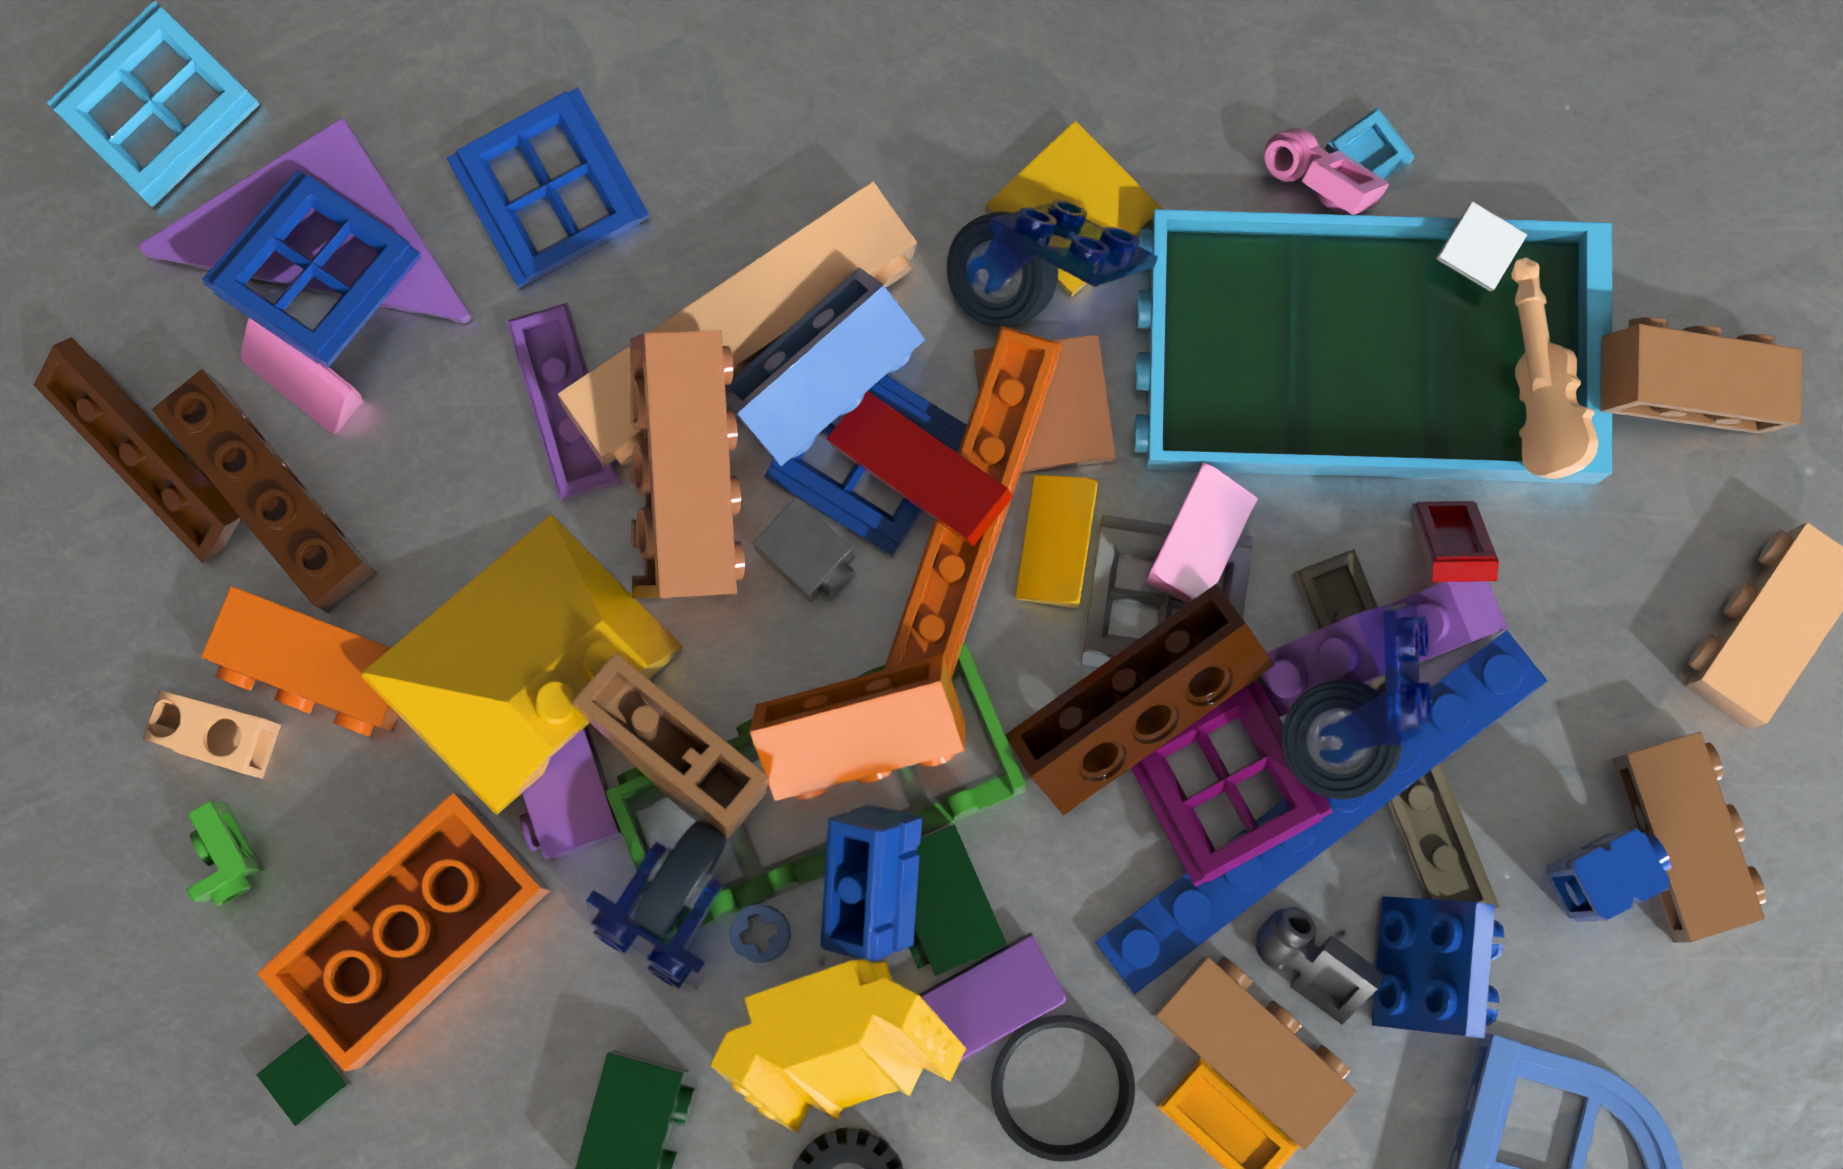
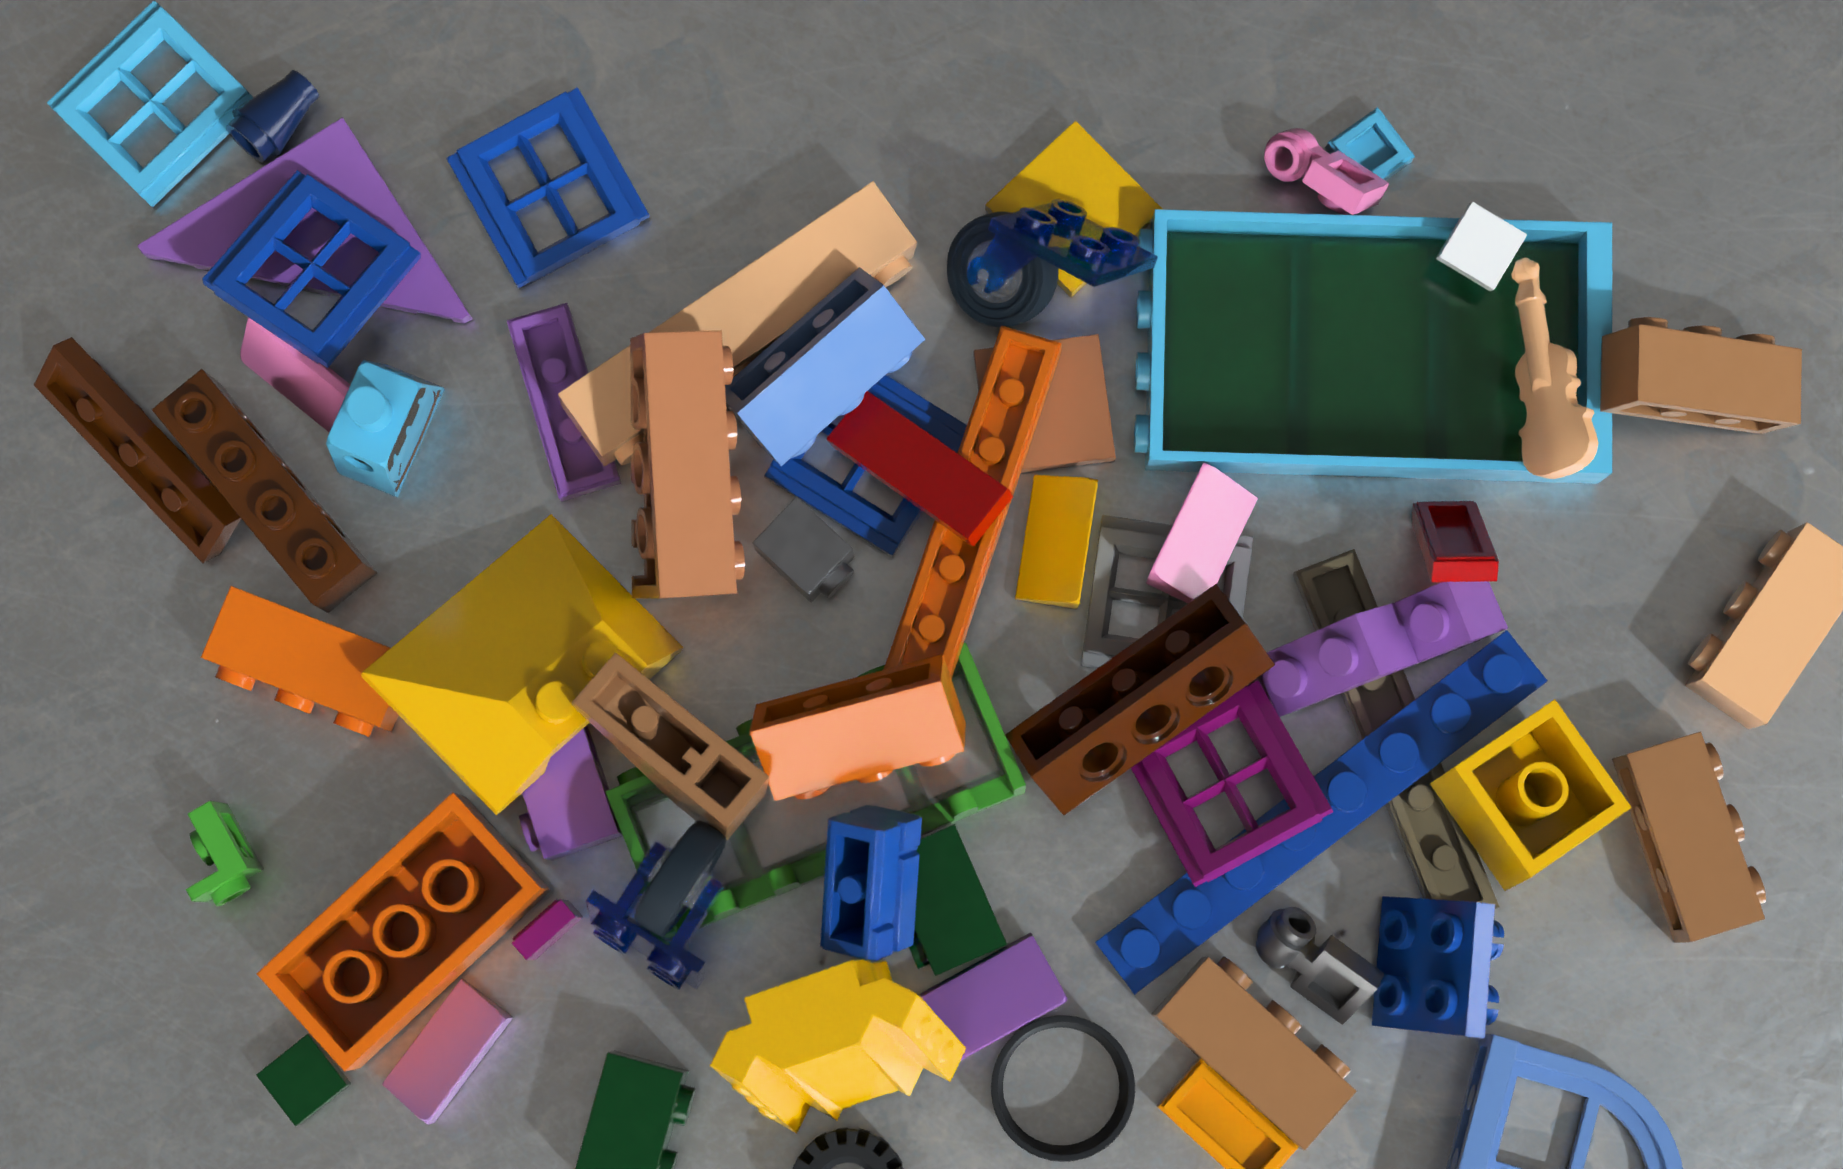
(212, 733): light nougat leg -> none
(270, 118): none -> dark blue cone
(382, 425): none -> medium azure torso
(446, 1052): none -> lavender slope
(546, 929): none -> magenta tile
(743, 923): medium blue bush -> none
(1349, 736): plate -> none
(1530, 796): none -> yellow brick
(1610, 875): blue brick -> none

